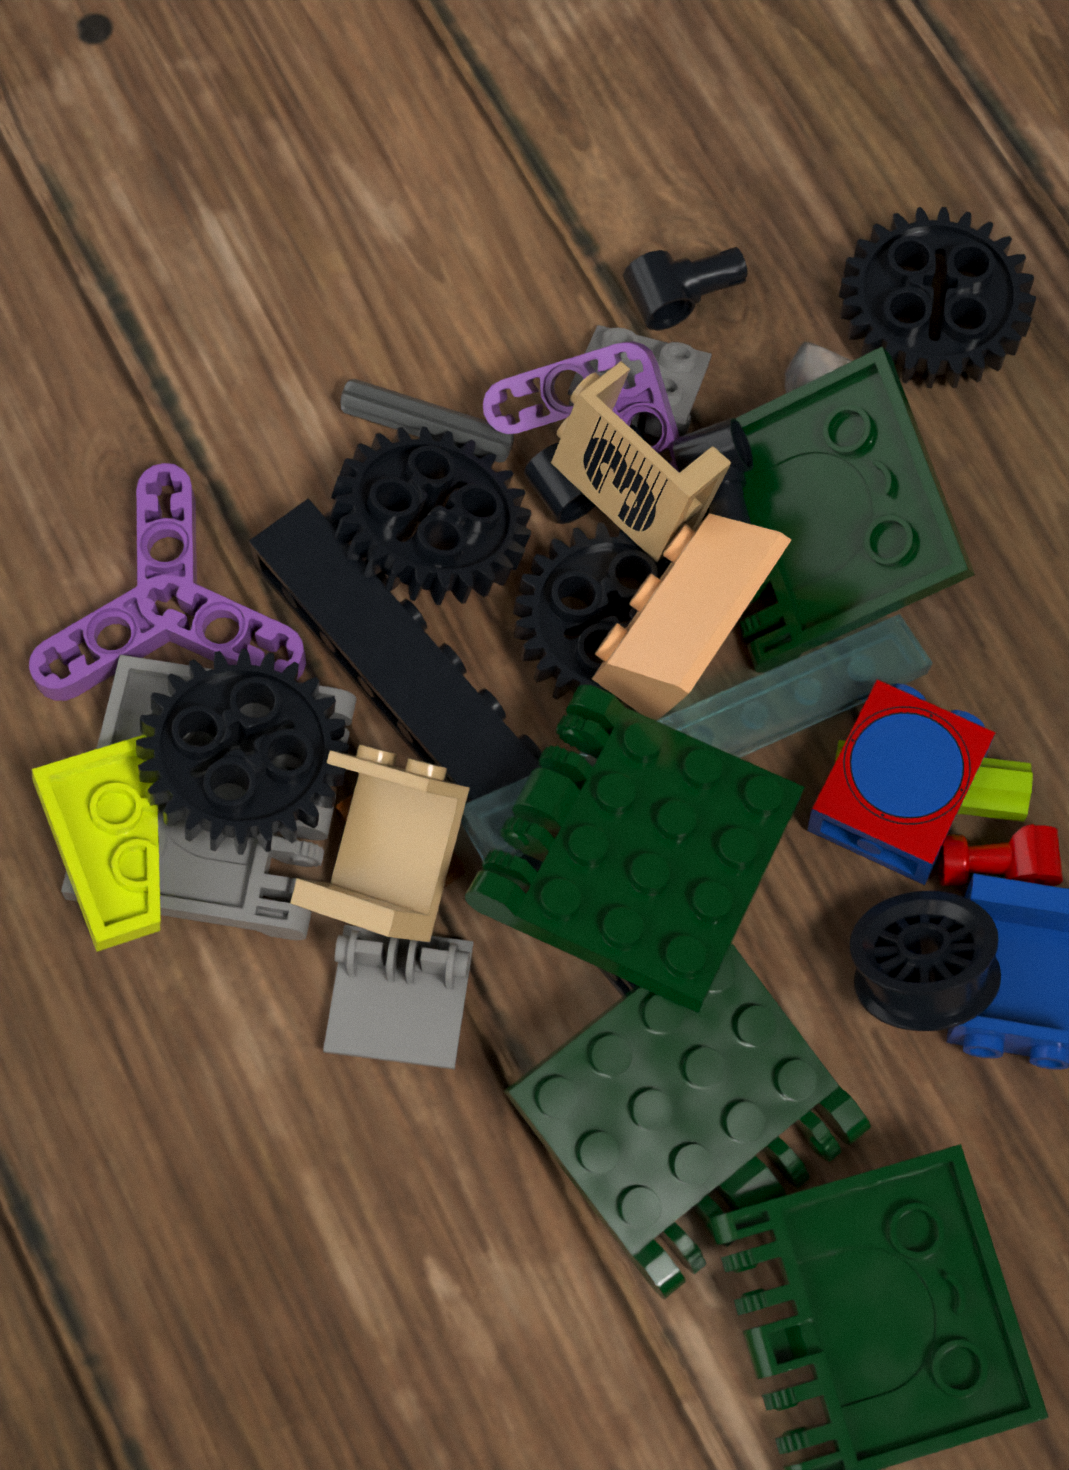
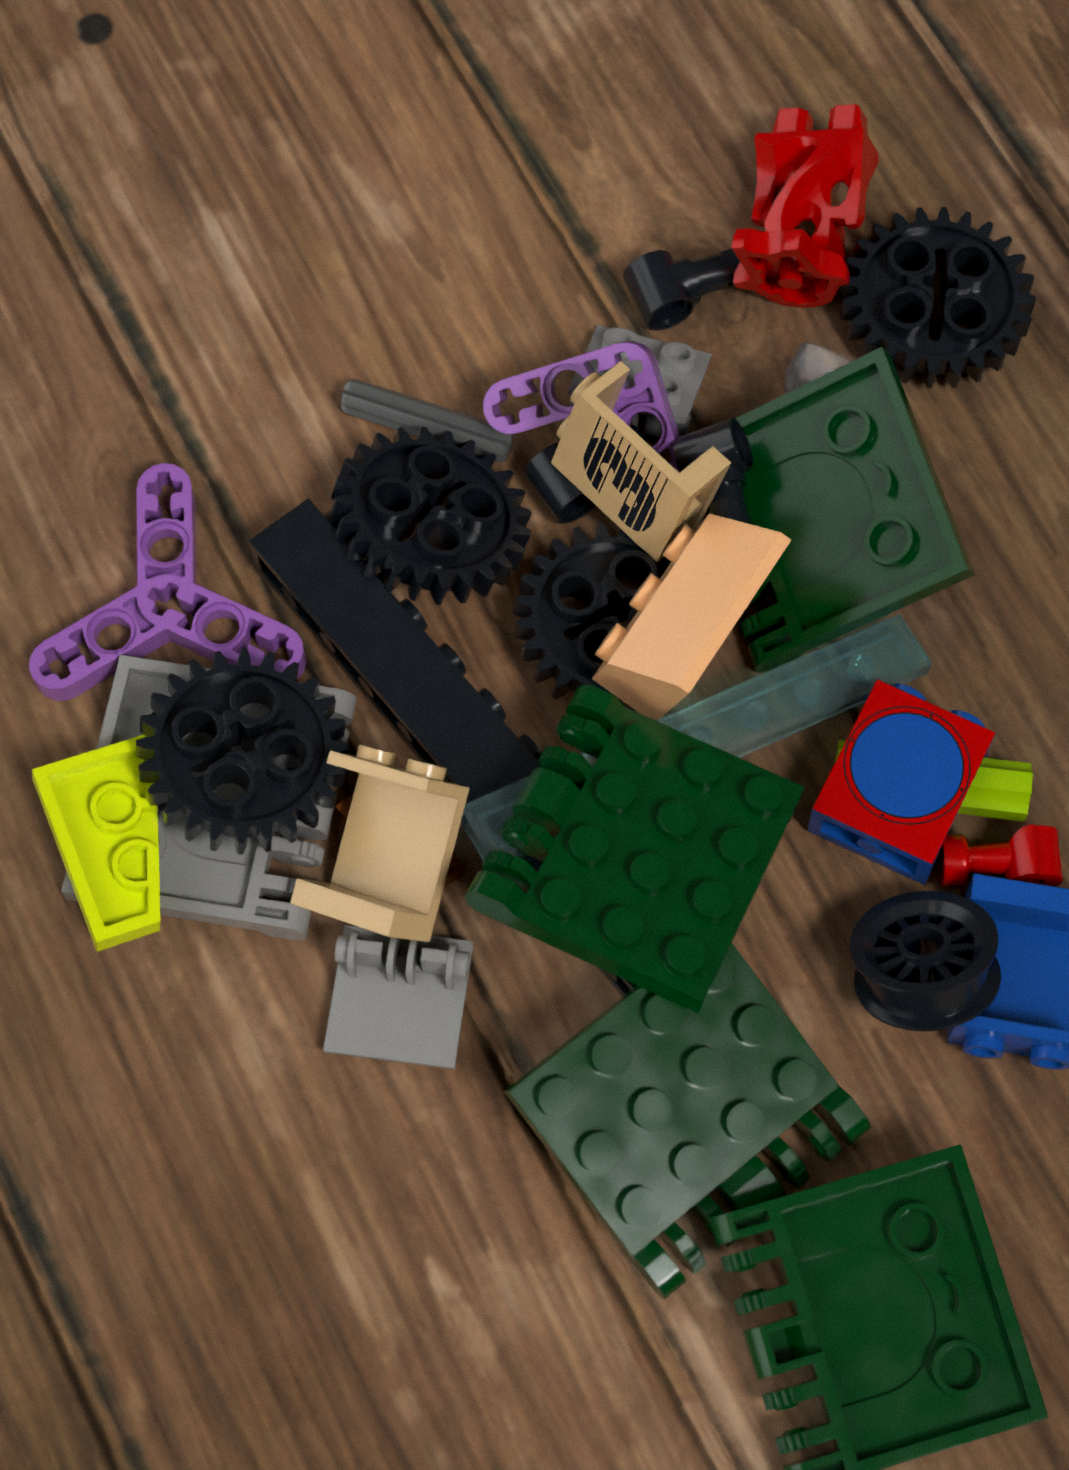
(810, 165): none -> red hips

